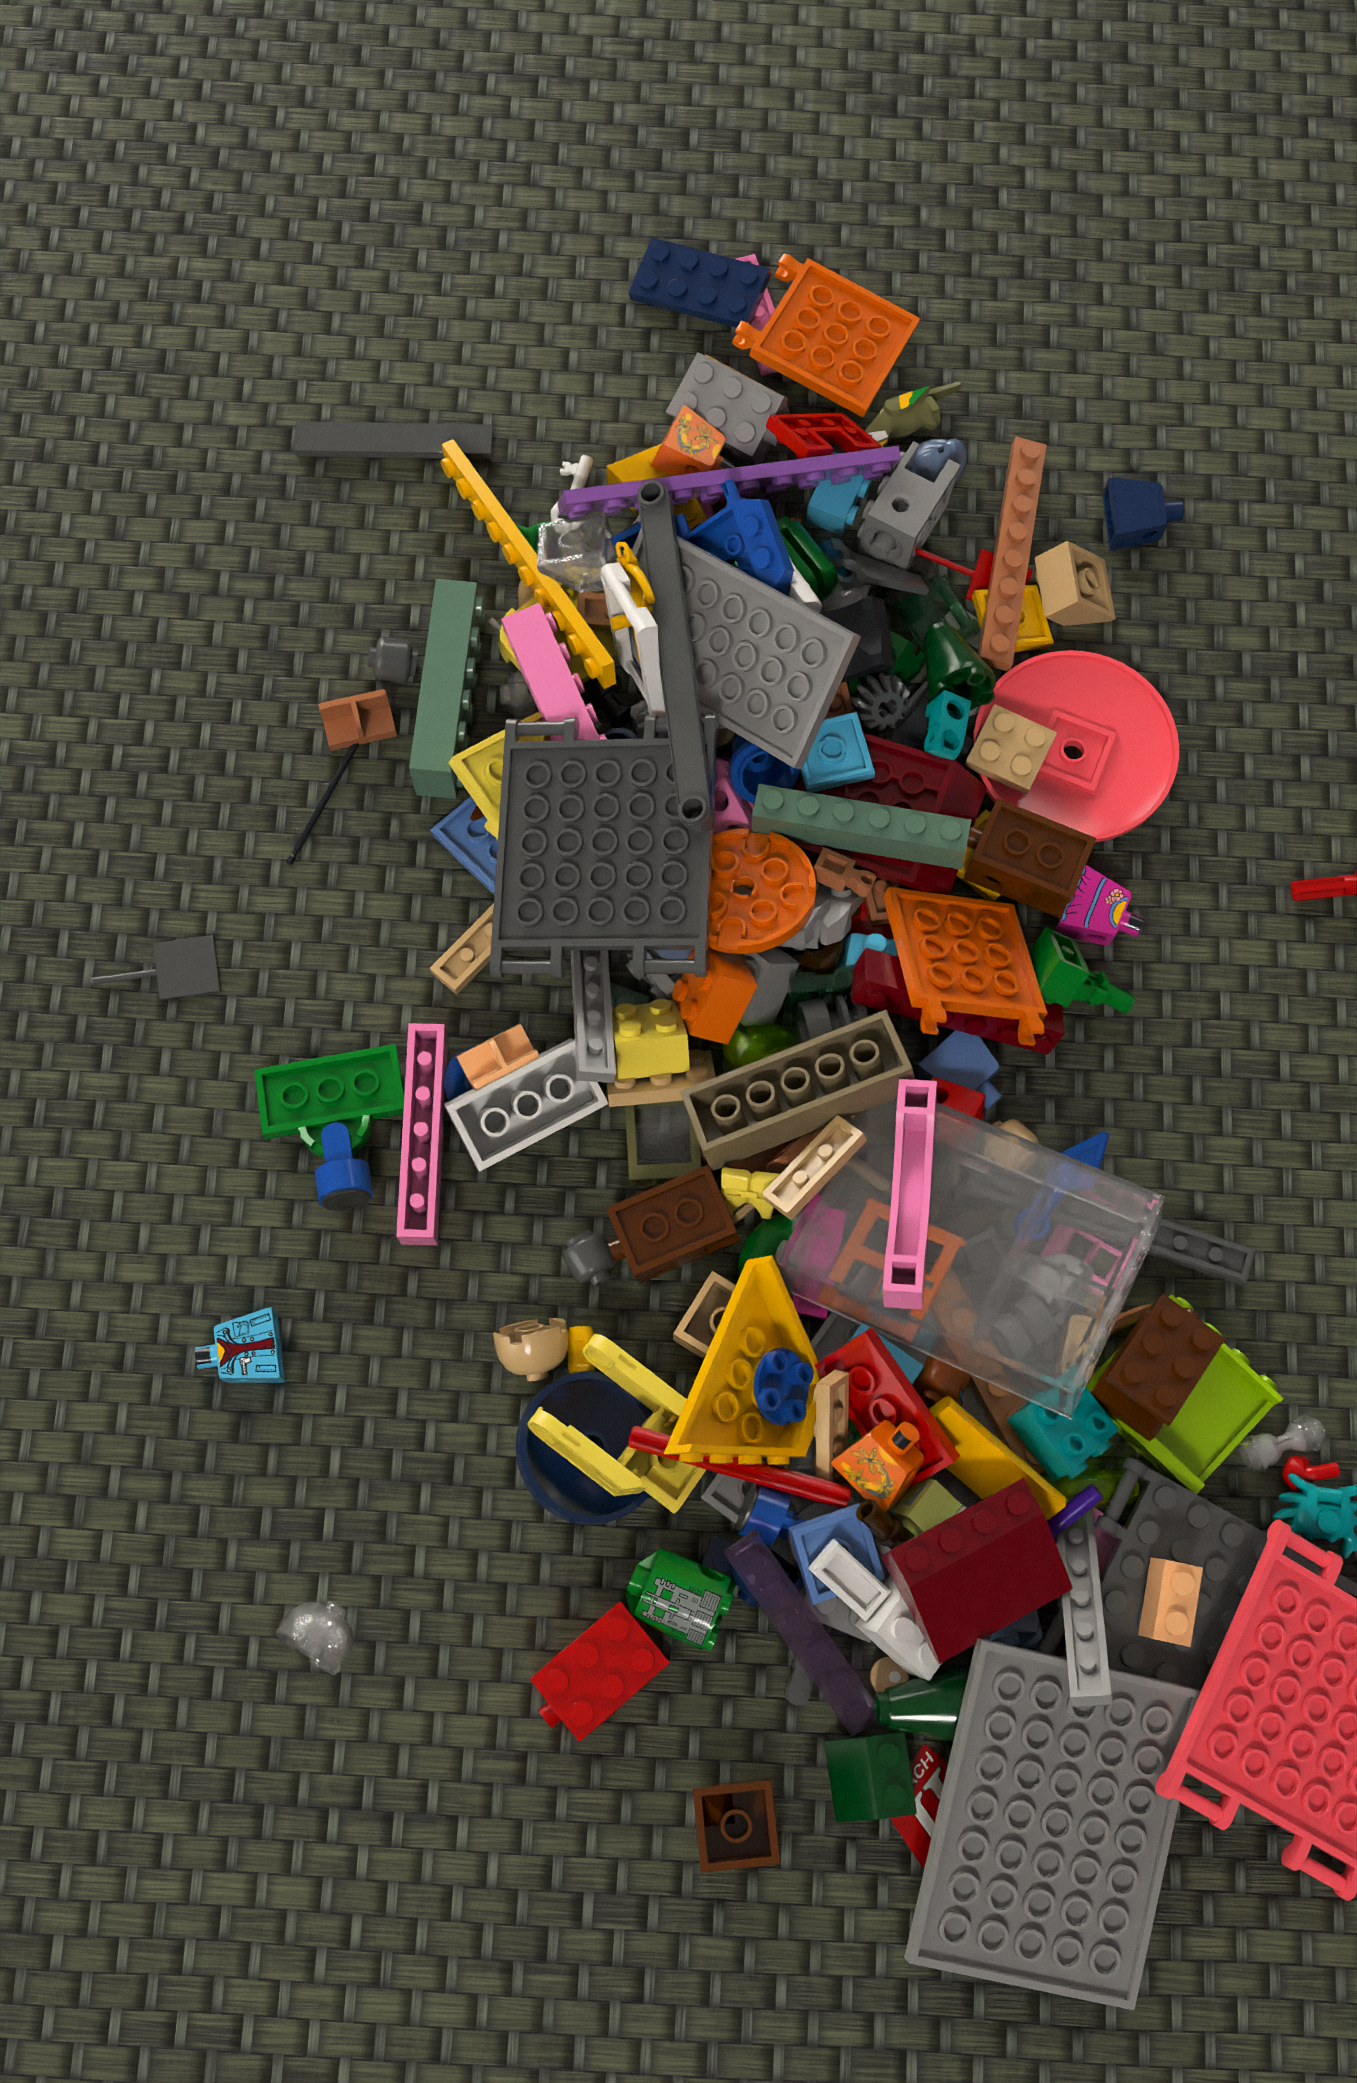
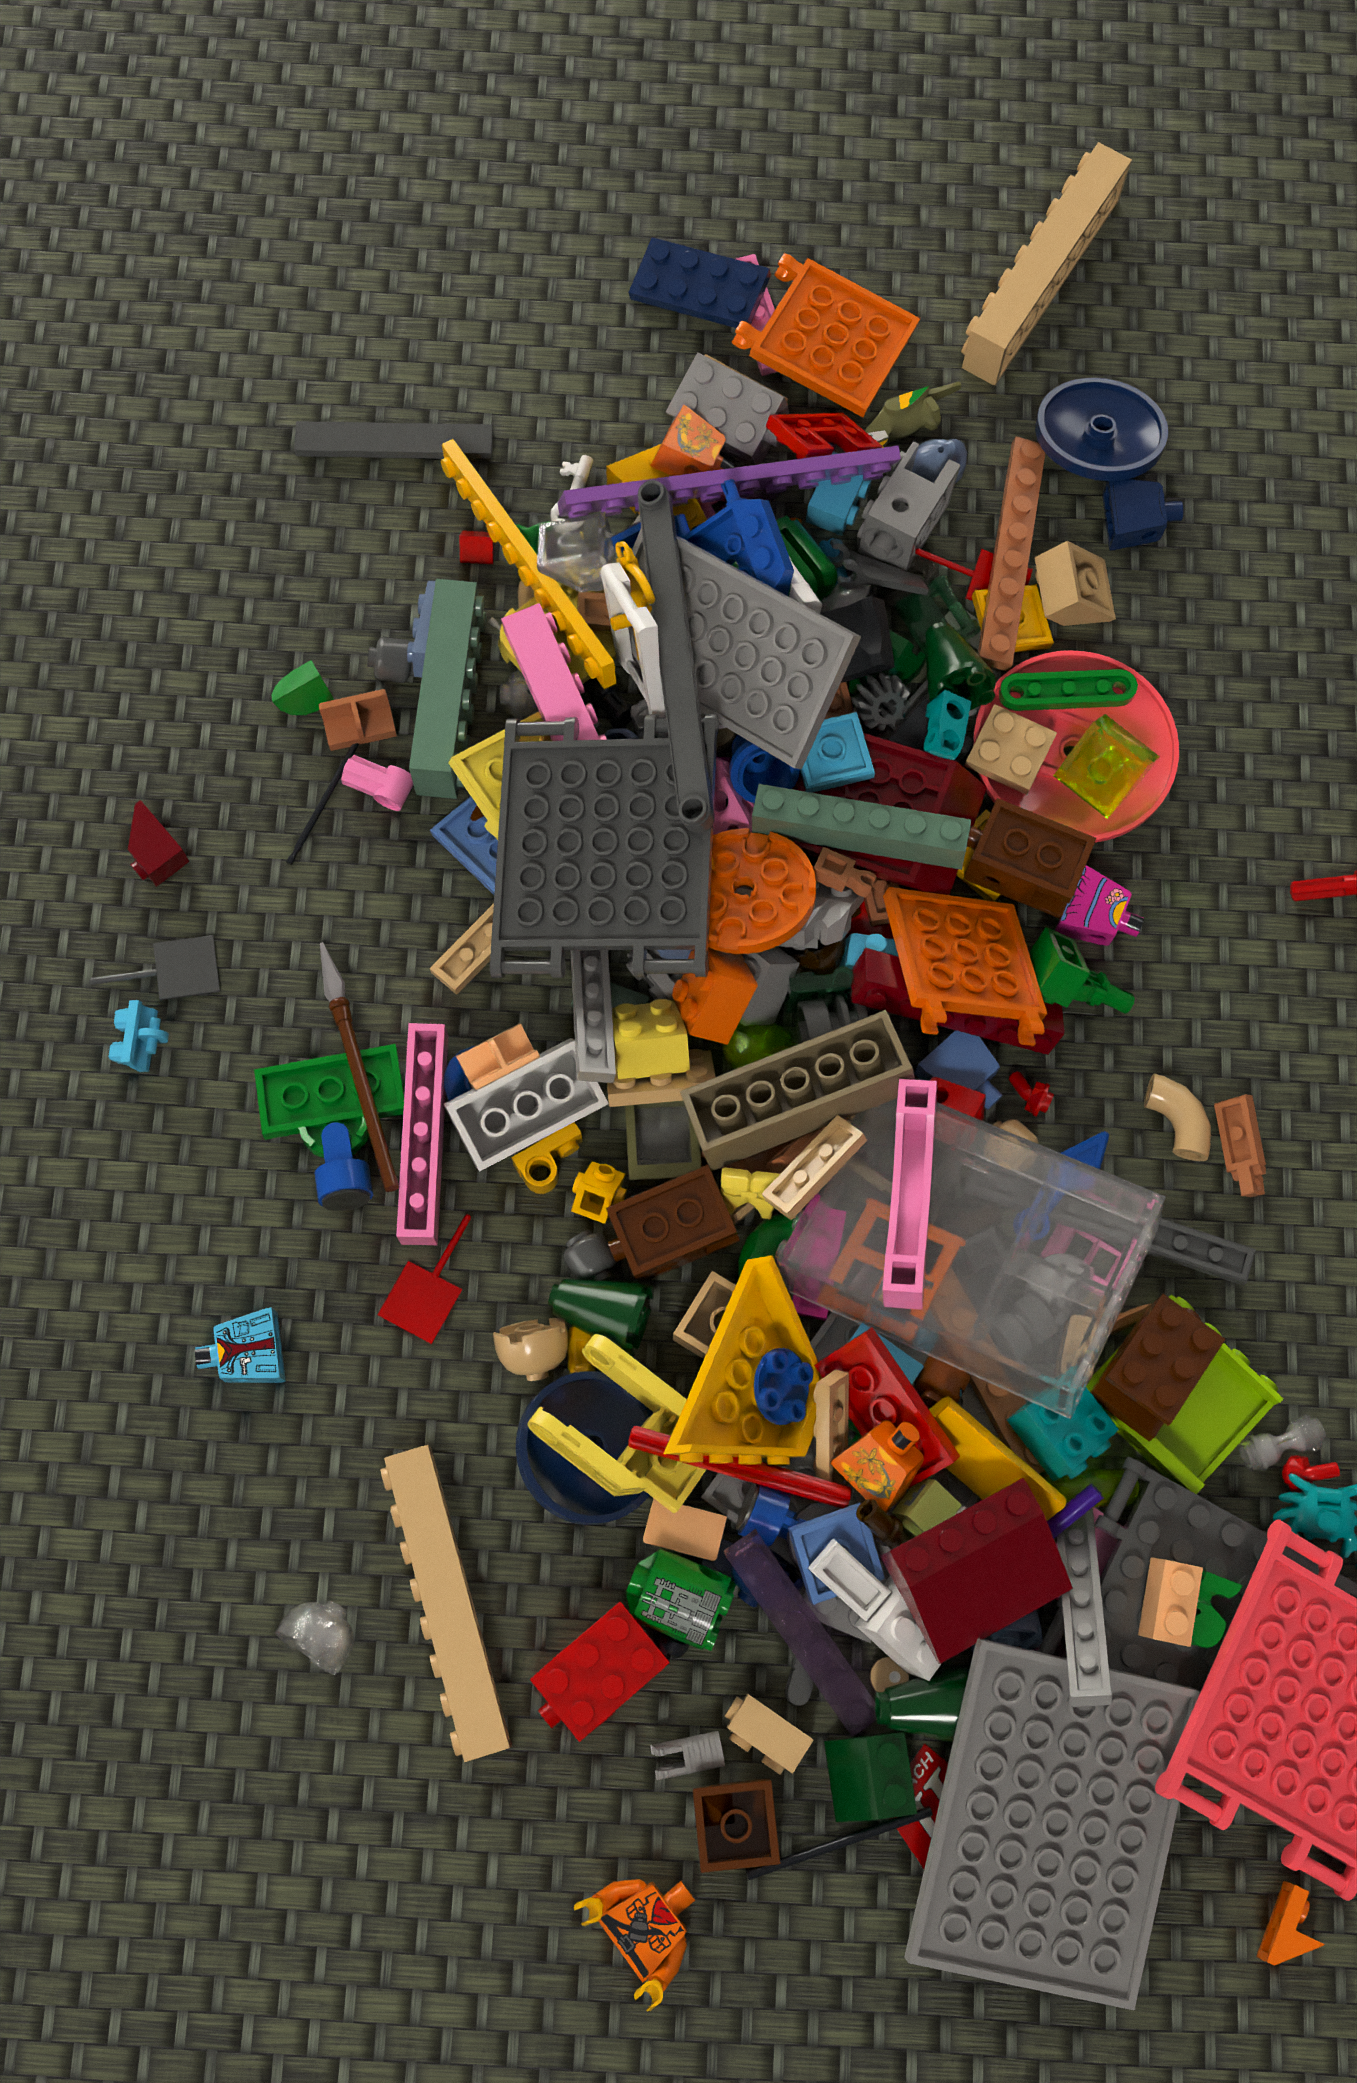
(140, 1036): none -> medium azure hips
(153, 848): none -> dark red slope
(301, 691): none -> green brick
(339, 1006): none -> reddish brown piece
(386, 785): none -> bright pink piece
(417, 649): none -> sand blue plate
(421, 1298): none -> red piece
(447, 1604): none -> tan brick
(476, 547): none -> red slope
(561, 1143): none -> yellow plate
(597, 1190): none -> yellow brick
(604, 1309): none -> dark green cone
(644, 1929): none -> orange torso
(672, 1646): none -> black hinge
(686, 1531): none -> light nougat panel
(699, 1753): none -> light grey hinge
(768, 1732): none -> tan brick
(840, 1842): none -> black axle
(1037, 1098): none -> red plate
(1044, 263): none -> tan brick
(1068, 689): none -> green plate
(1101, 429): none -> dark blue dish
(1106, 765): none -> clear neon green slope
(1184, 1113): none -> tan cylinder
(1208, 1623): none -> green leg
(1242, 1143): none -> nougat hinge
(1281, 1939): none -> orange slope

